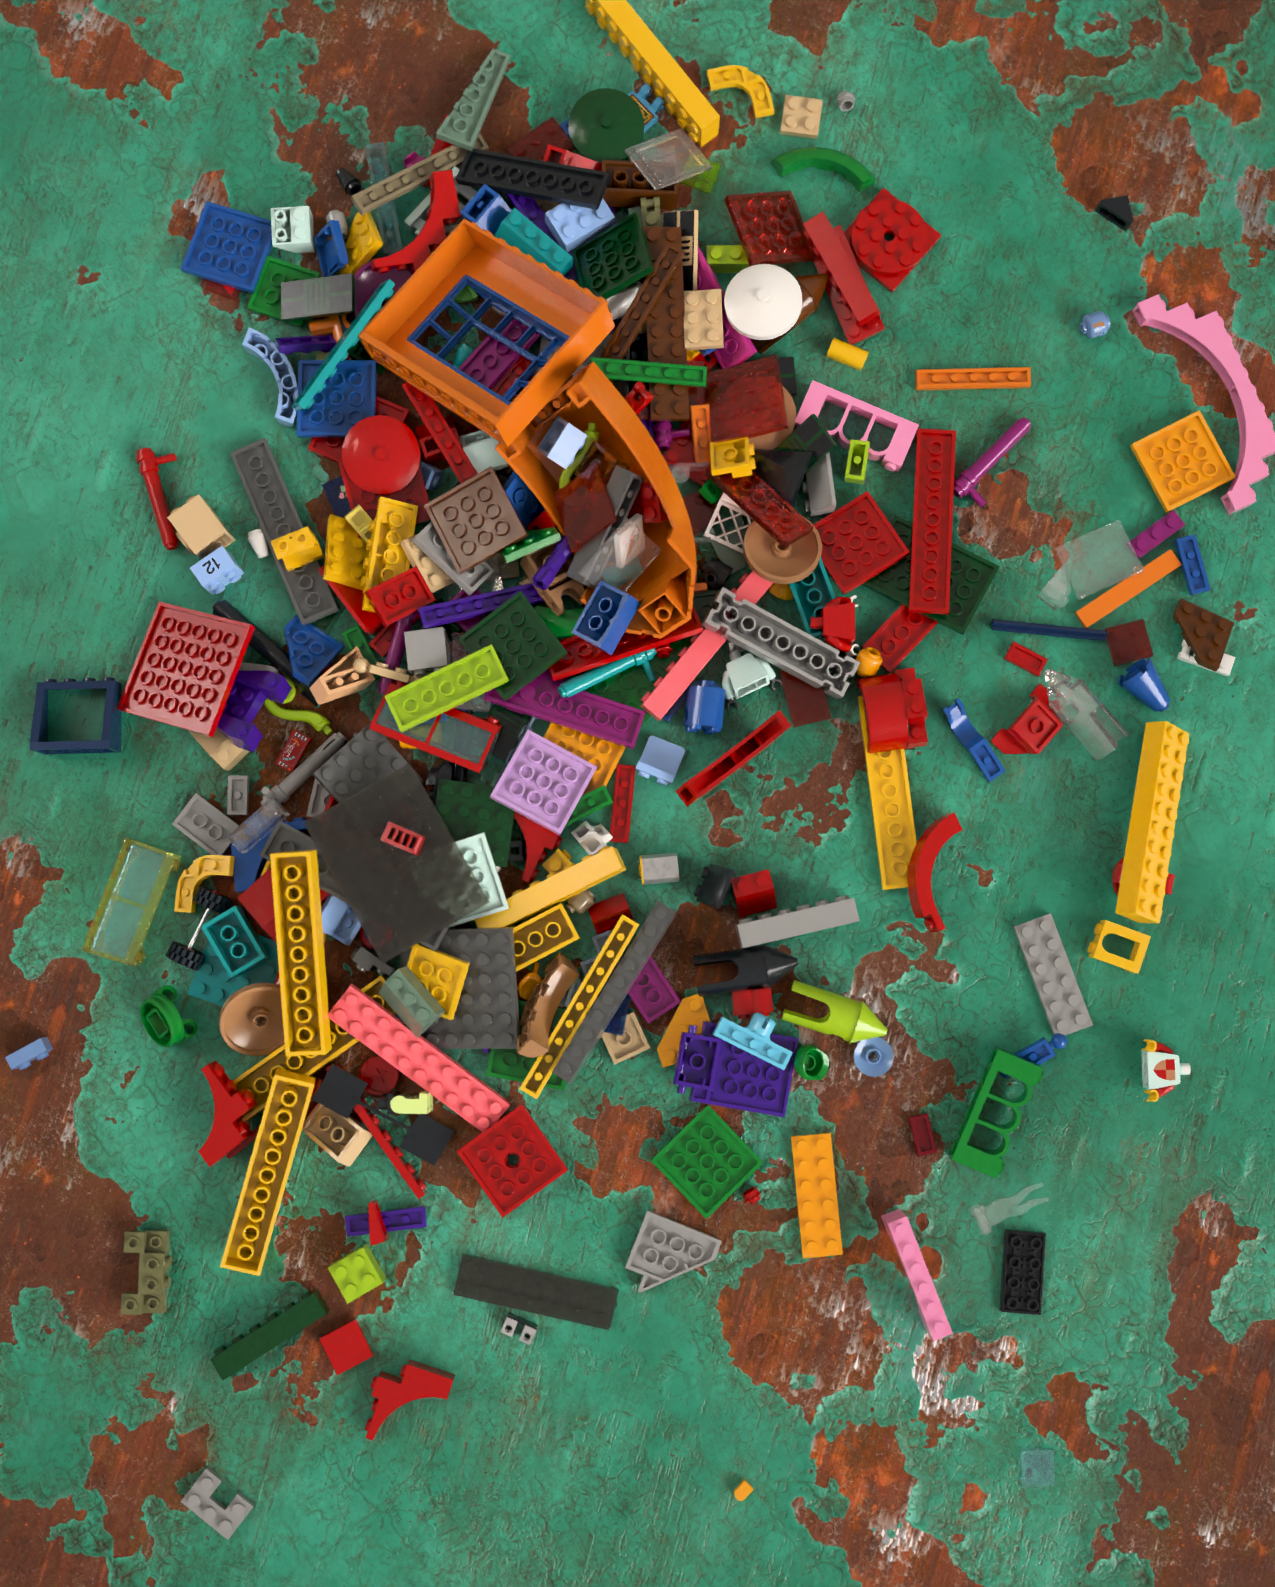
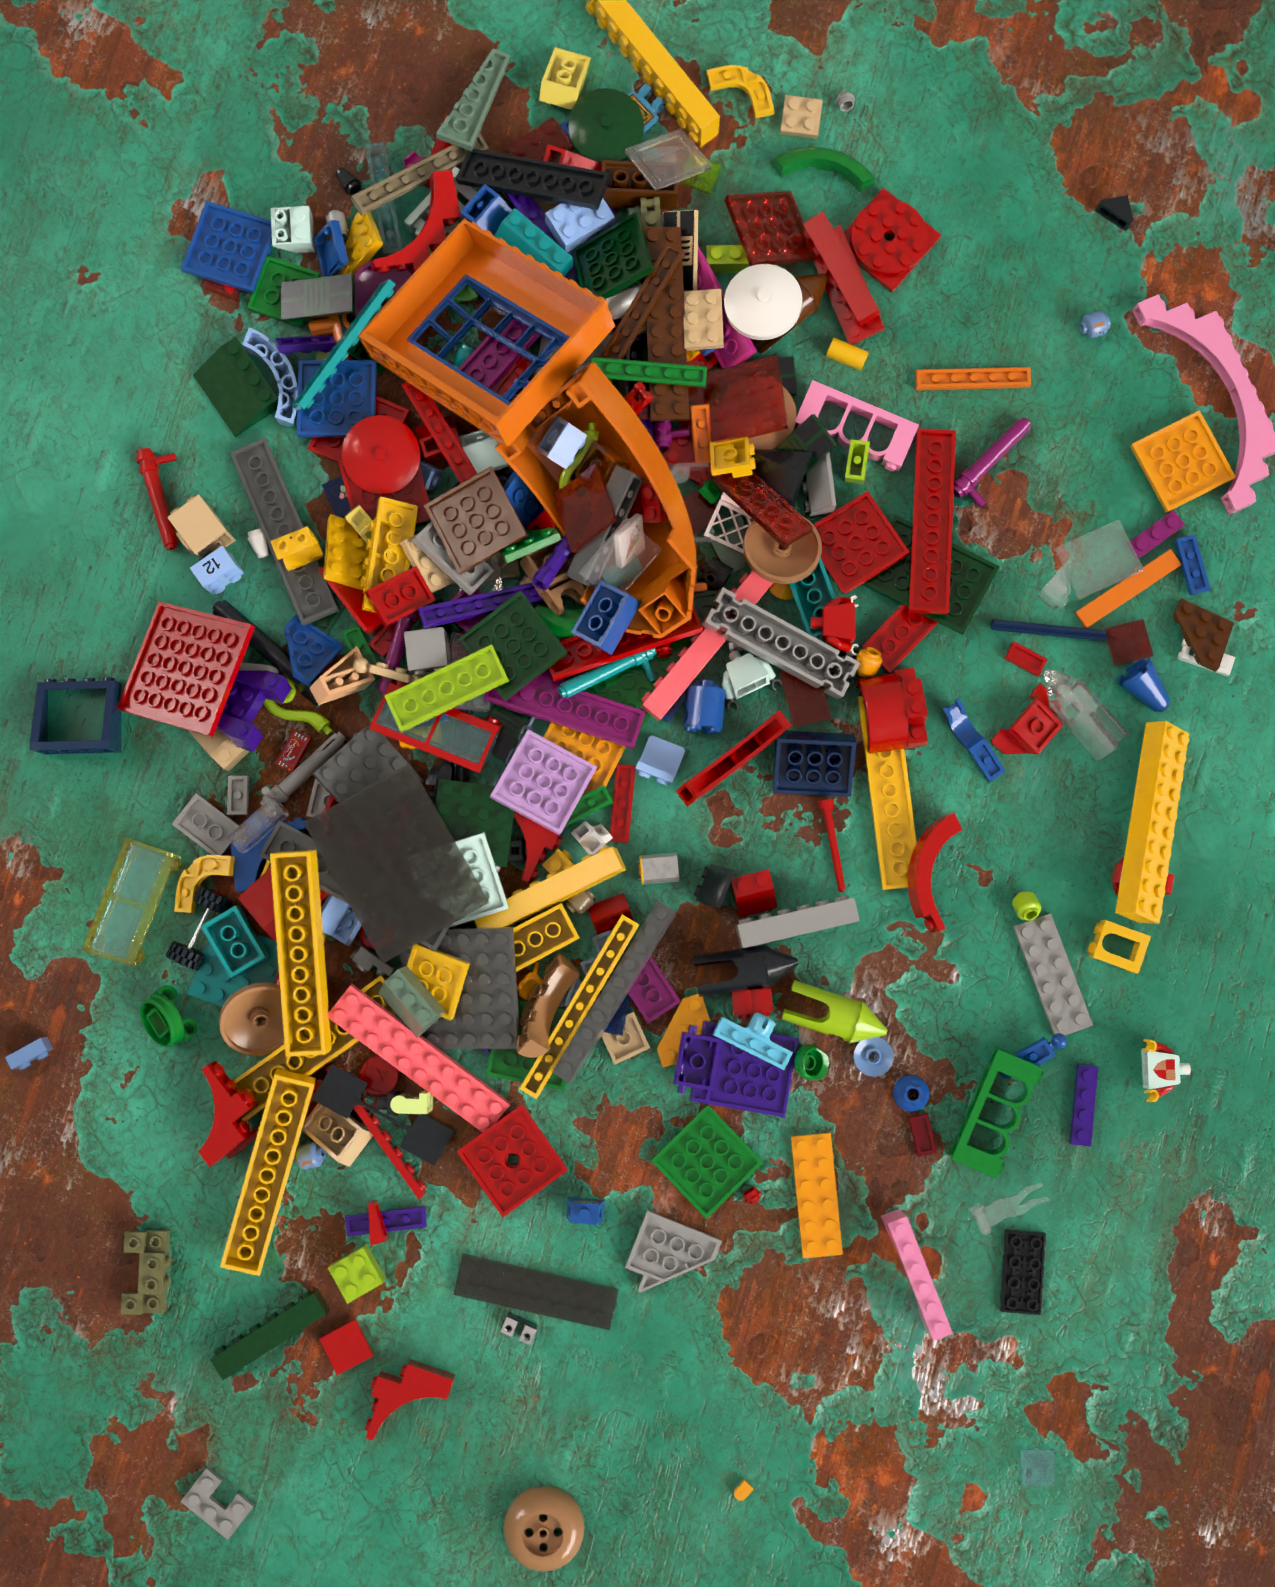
(236, 387): none -> dark green slope
(309, 1155): none -> medium blue head
(418, 843): red slope -> none
(562, 1513): none -> medium nougat brick
(564, 78): none -> light yellow slope
(585, 1210): none -> blue torso
(814, 763): none -> dark blue slope
(827, 806): none -> red piece
(901, 1088): none -> blue piece
(1026, 905): none -> lime head
(1083, 1105): none -> dark purple plate

